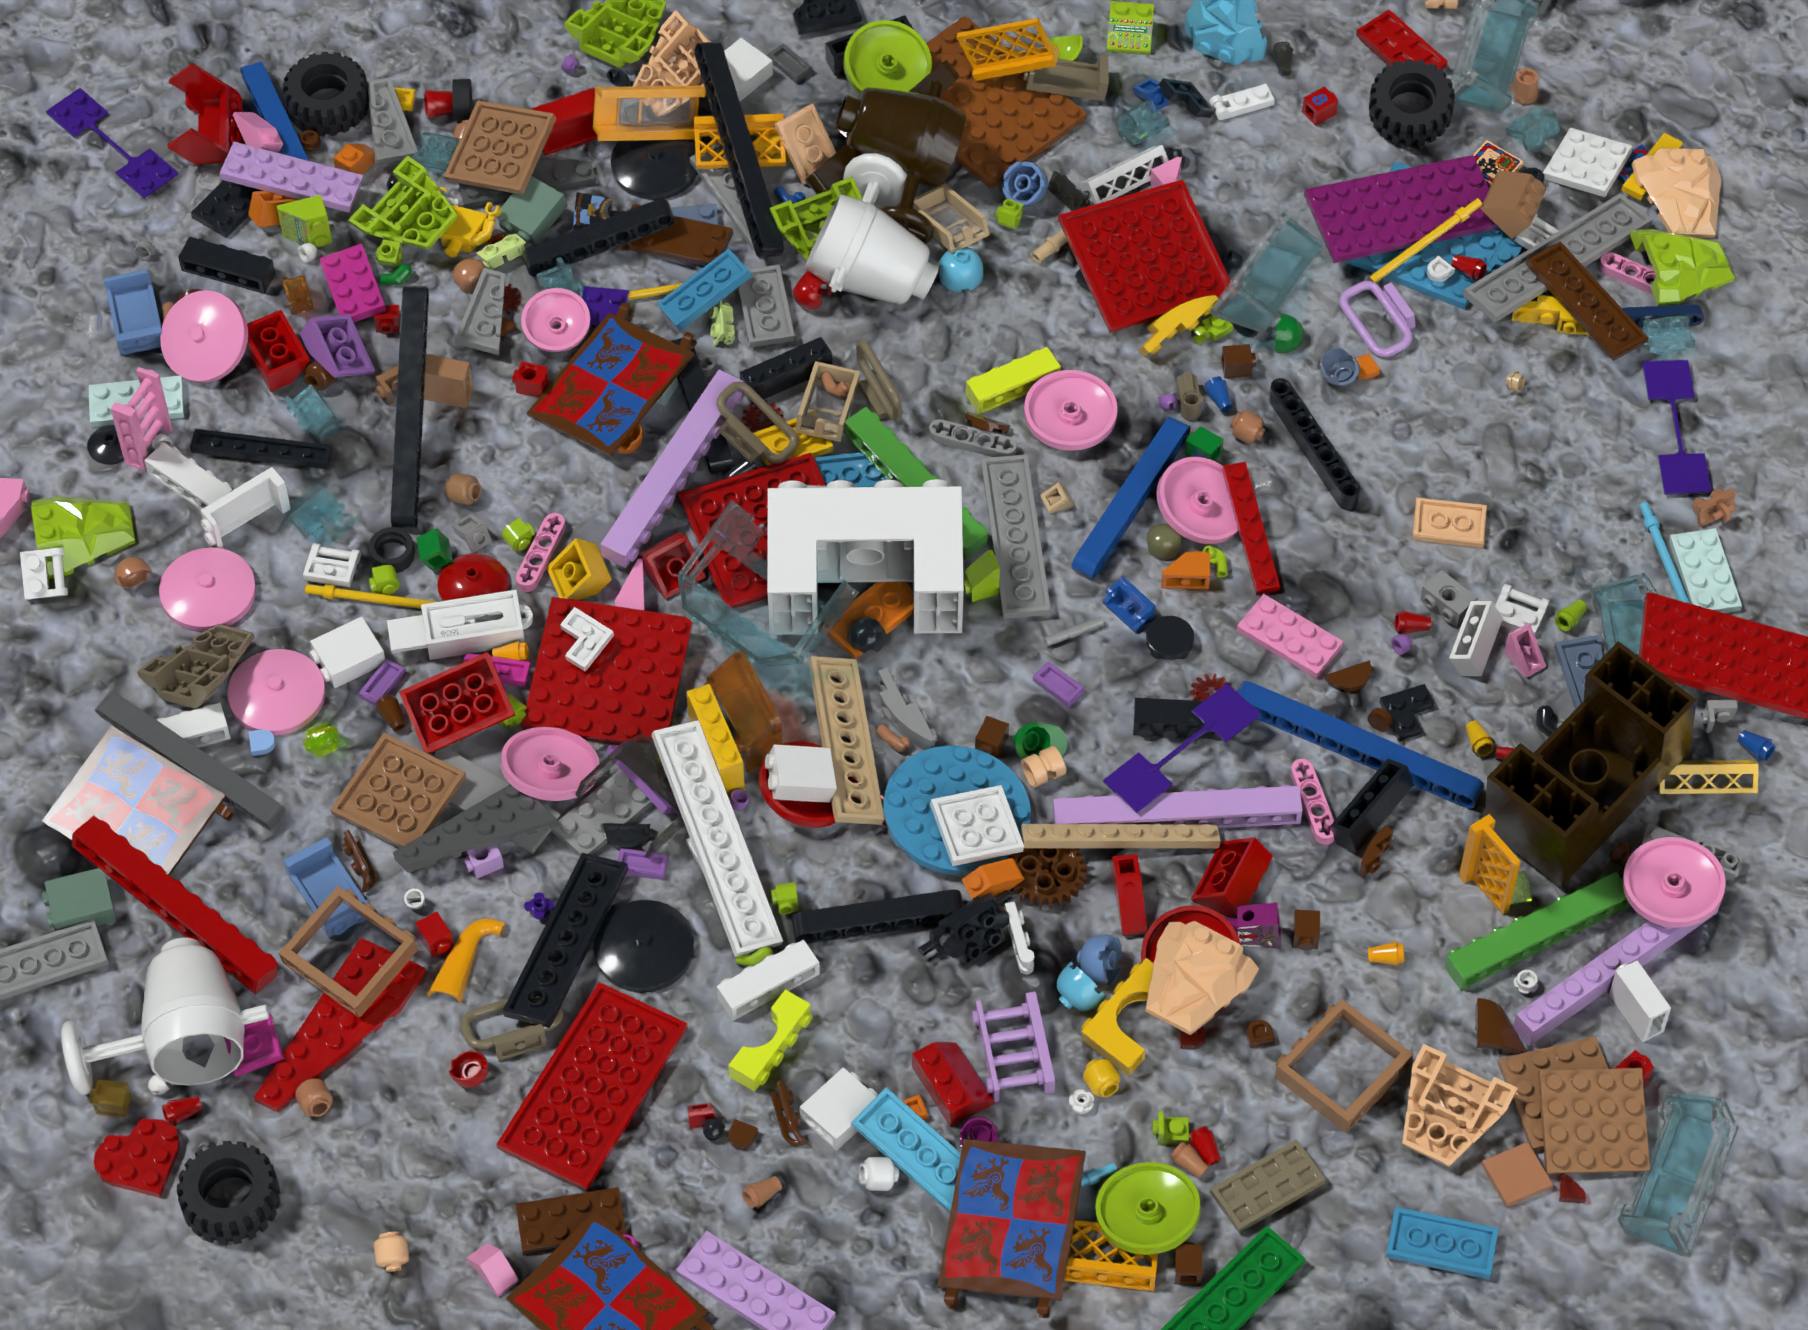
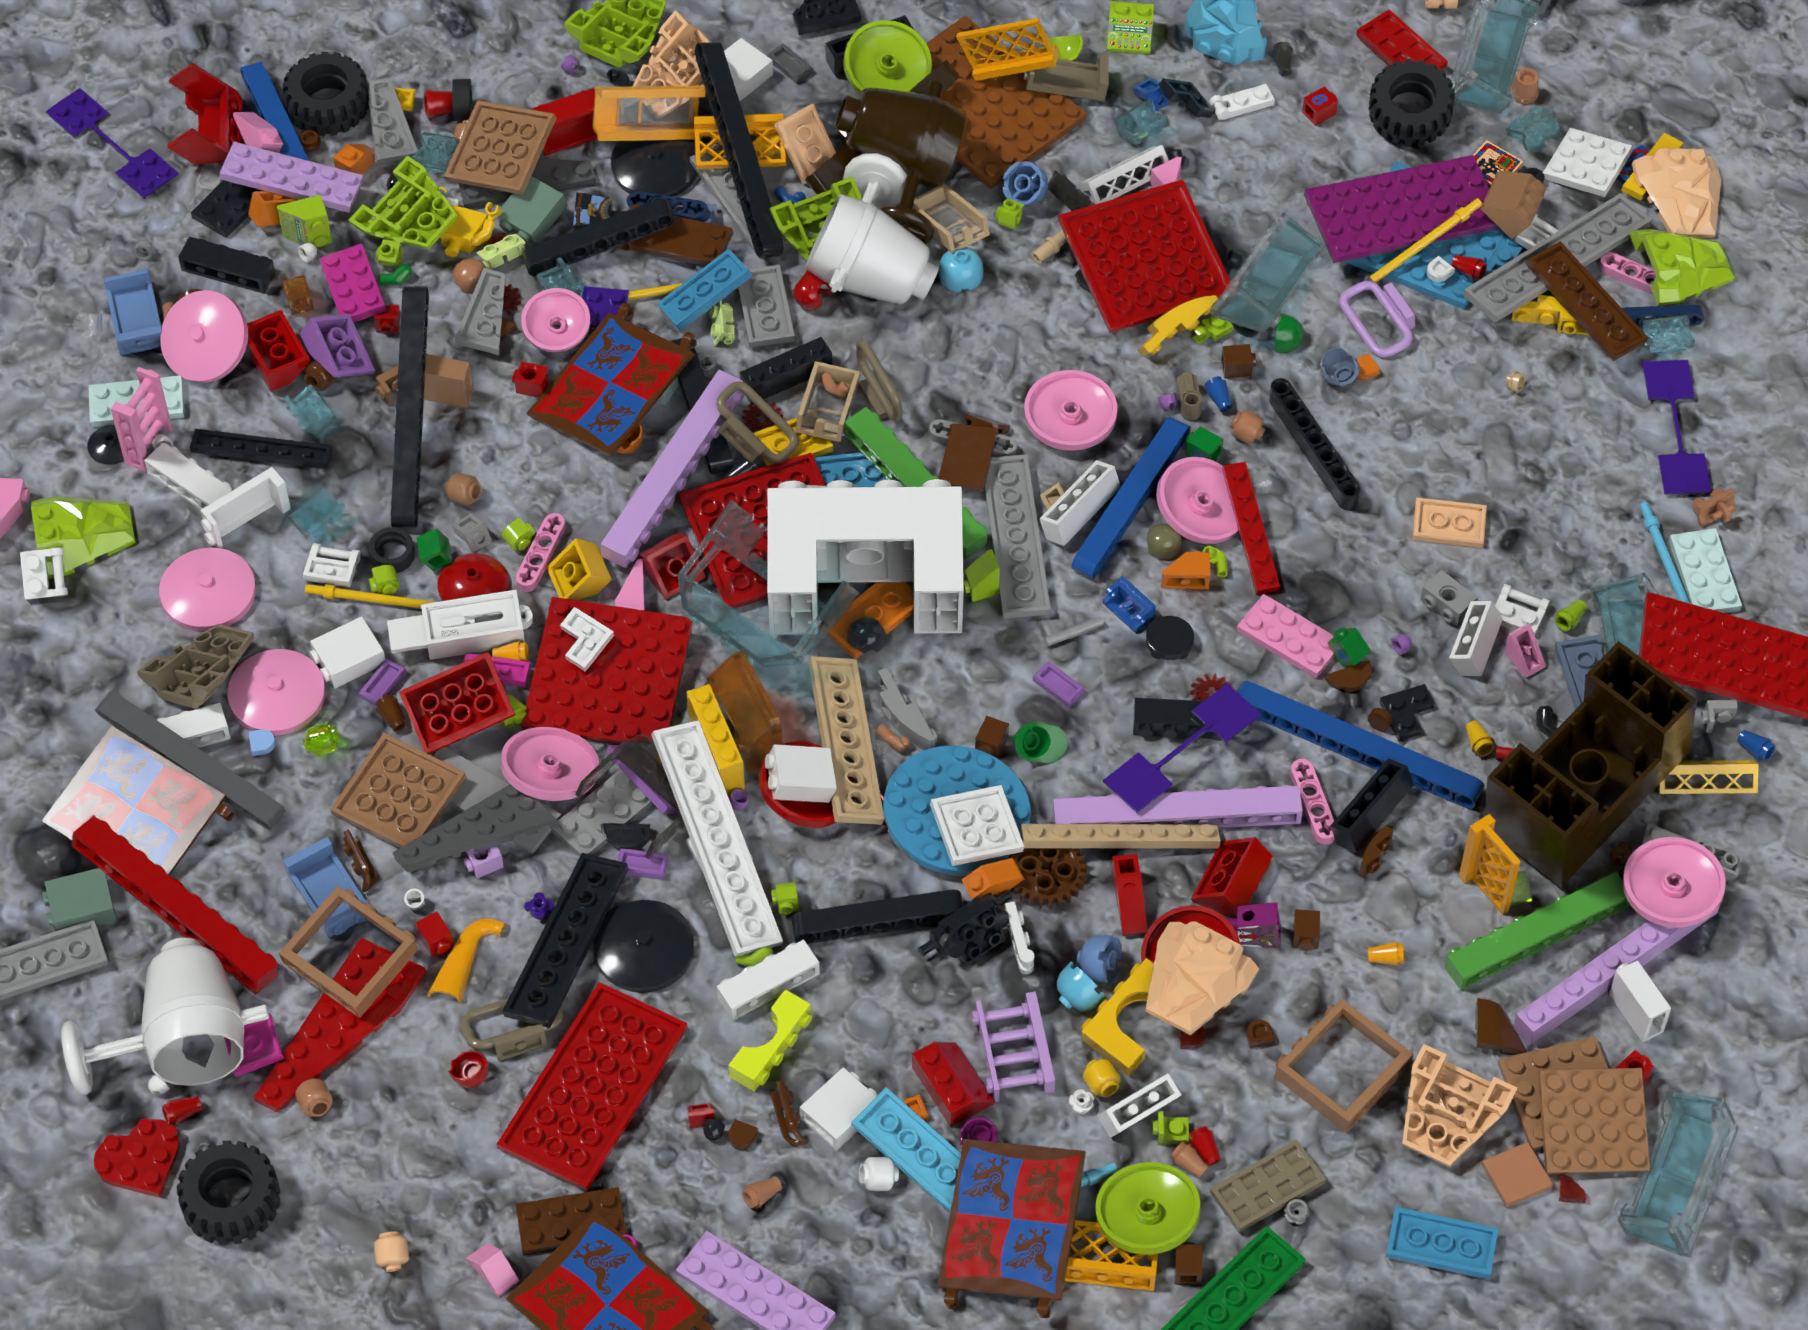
(111, 1098): clear yellow brick -> none
(131, 572): nougat hair -> none
(695, 205): none -> dark blue beam
(968, 456): none -> reddish brown tile
(1010, 380): neon yellow brick -> none
(1046, 765): light nougat wheel -> none
(1080, 502): none -> white brick
(1139, 1105): none -> white brick
(1296, 1205): none -> light grey plate
(1348, 646): none -> green brick
(1411, 622): red cone -> none
(1526, 976): white plate -> none

